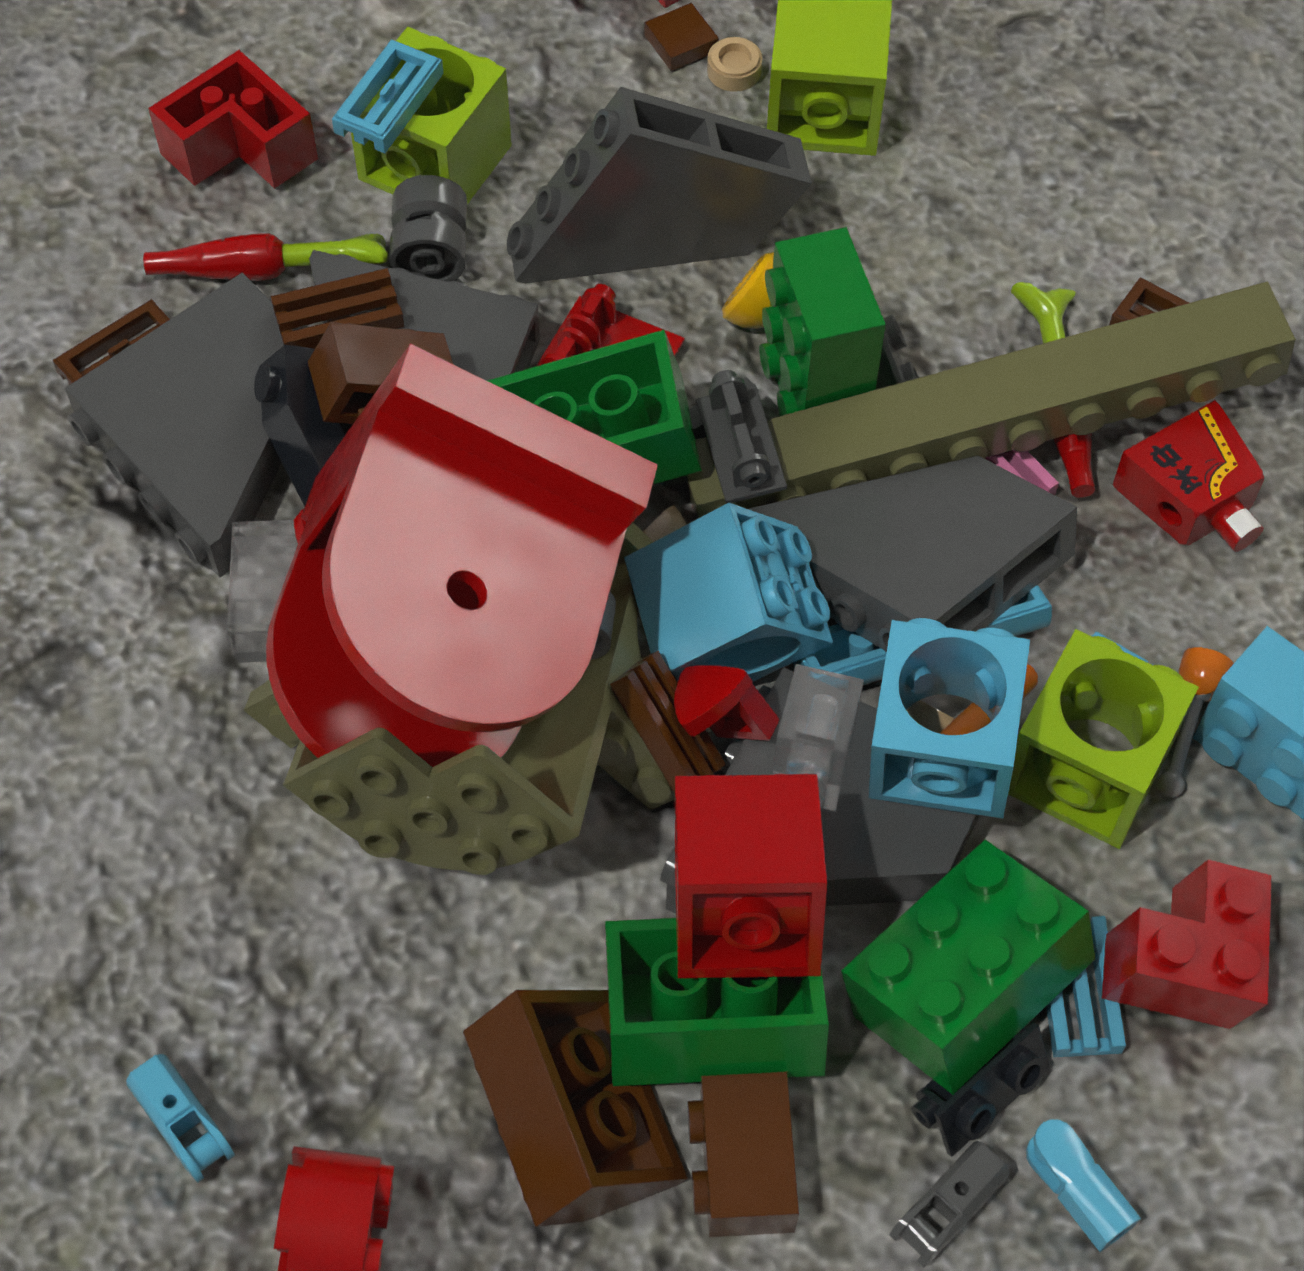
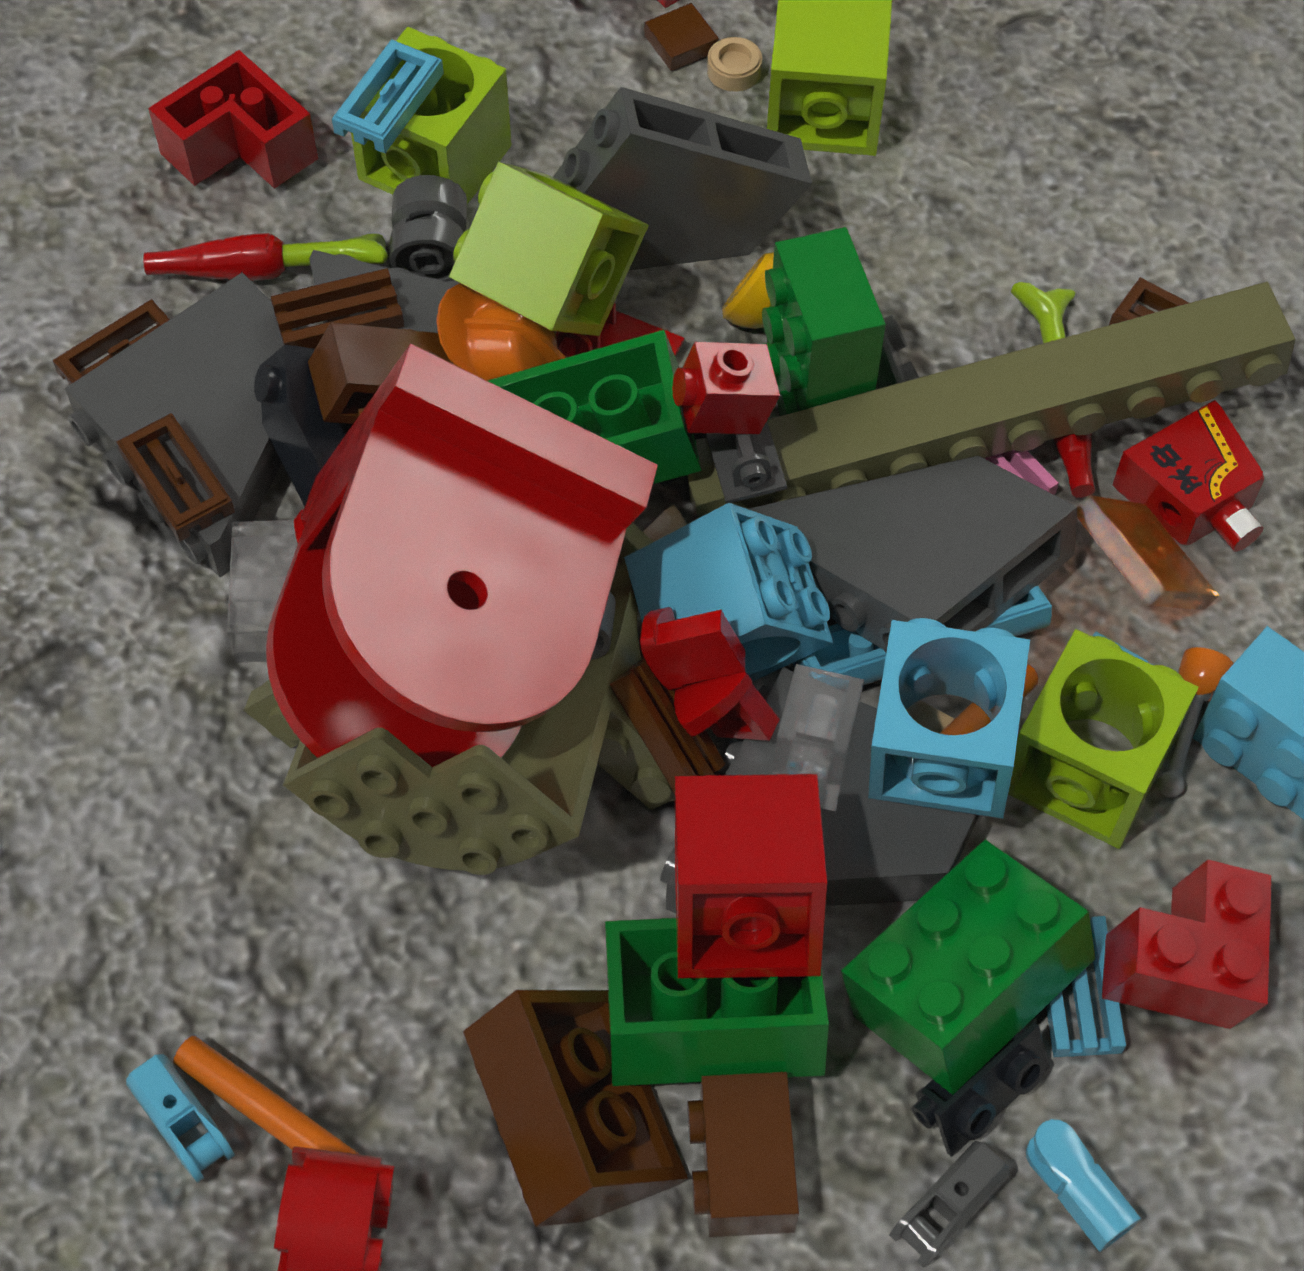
(197, 512): none -> reddish brown tile
(253, 1098): none -> orange piece
(491, 337): none -> orange piece
(547, 250): none -> lime brick
(690, 647): none -> red tile
(726, 388): none -> red brick
(1145, 553): none -> clear orange tile

